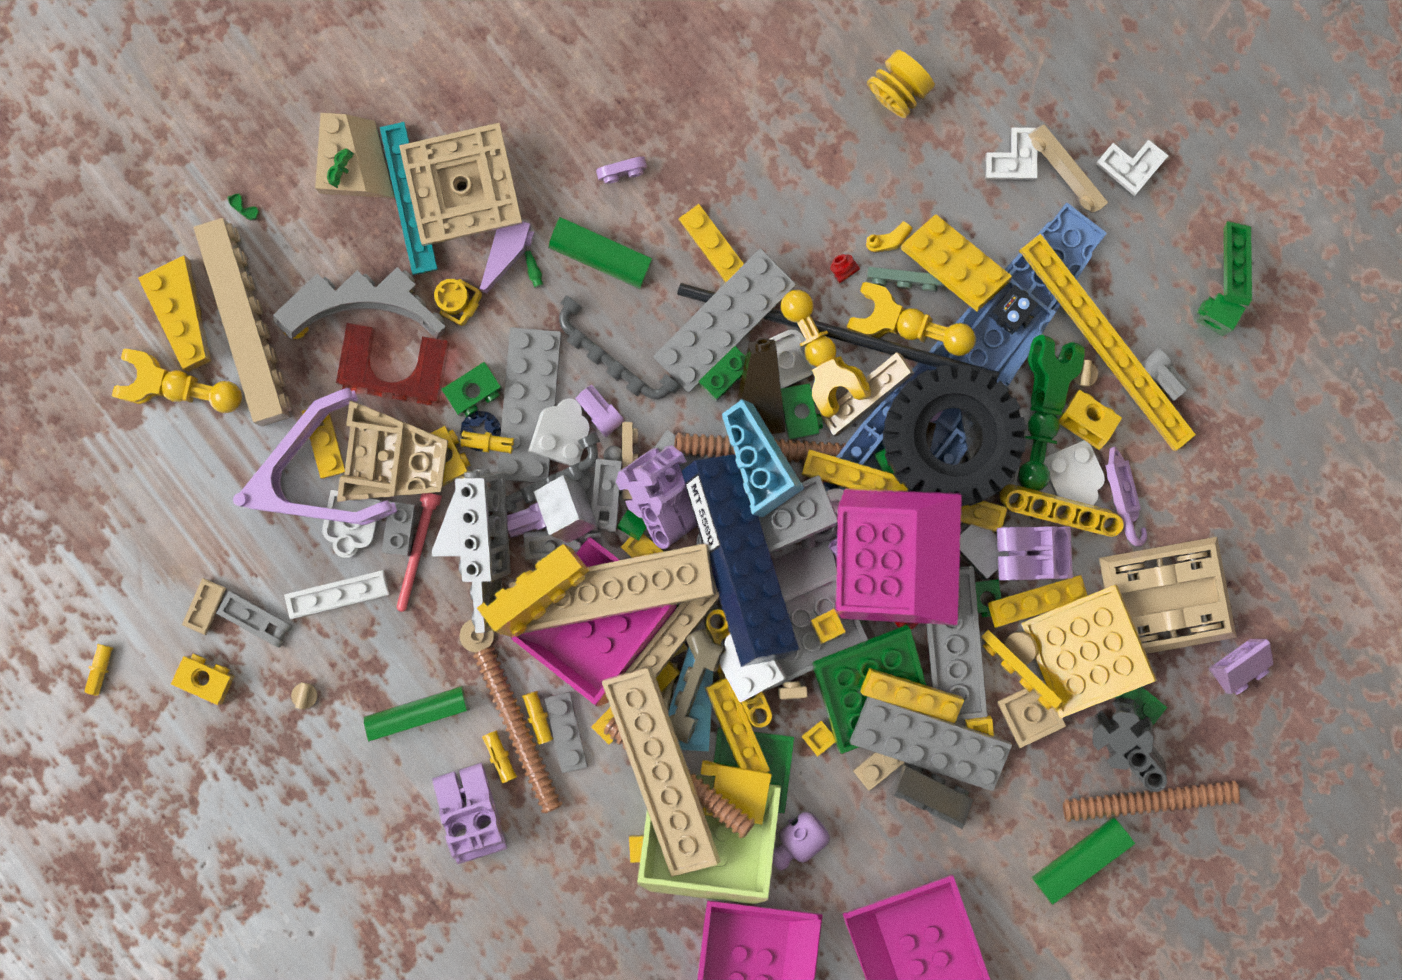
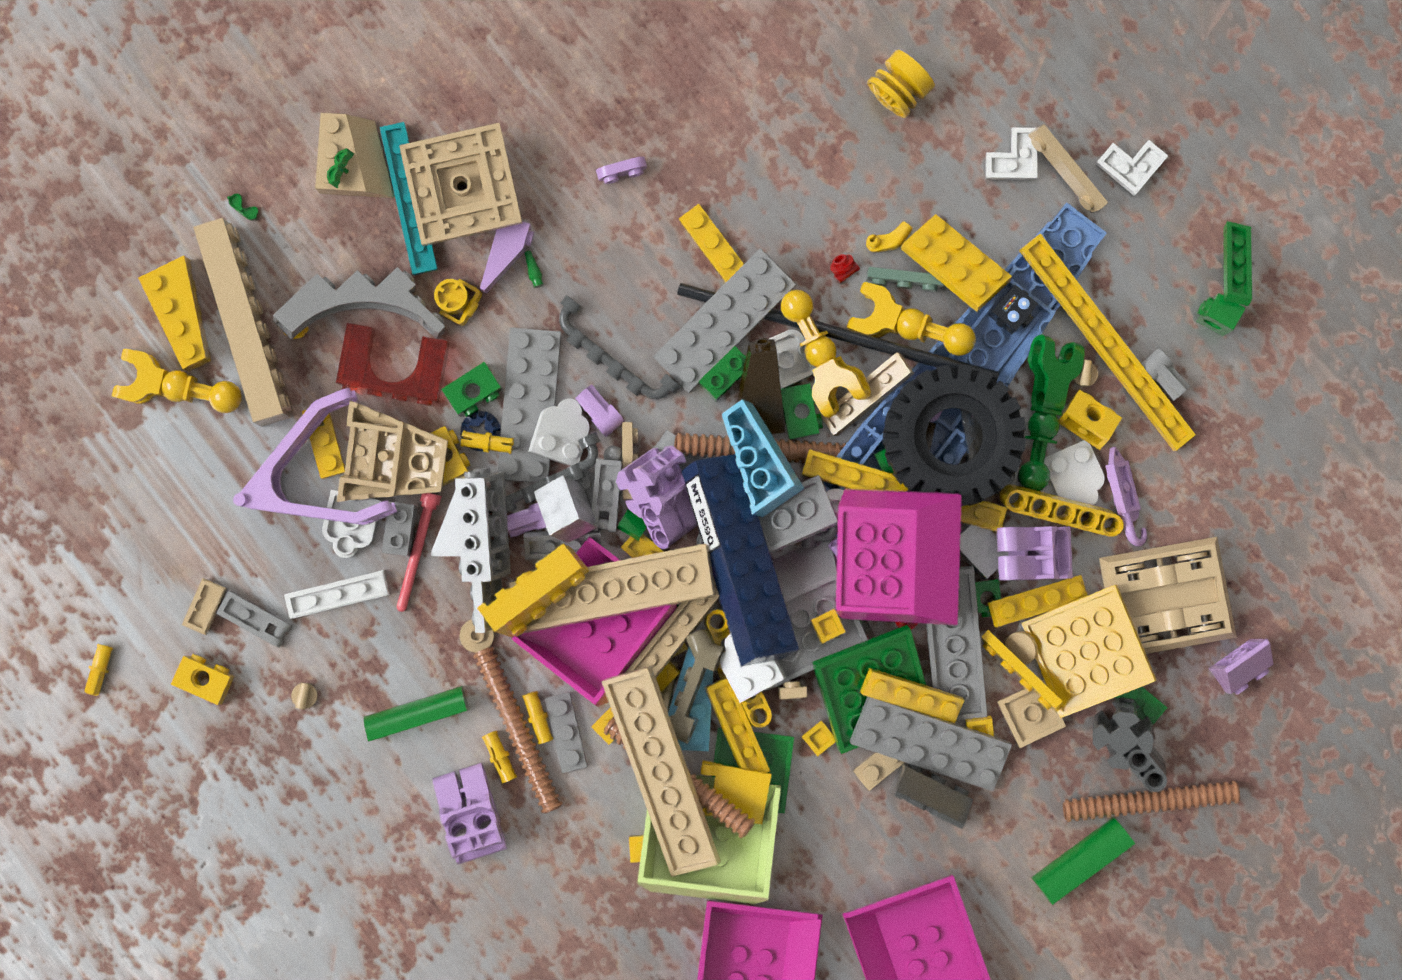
(600, 253): green brick -> none
(800, 840): lavender piece -> none

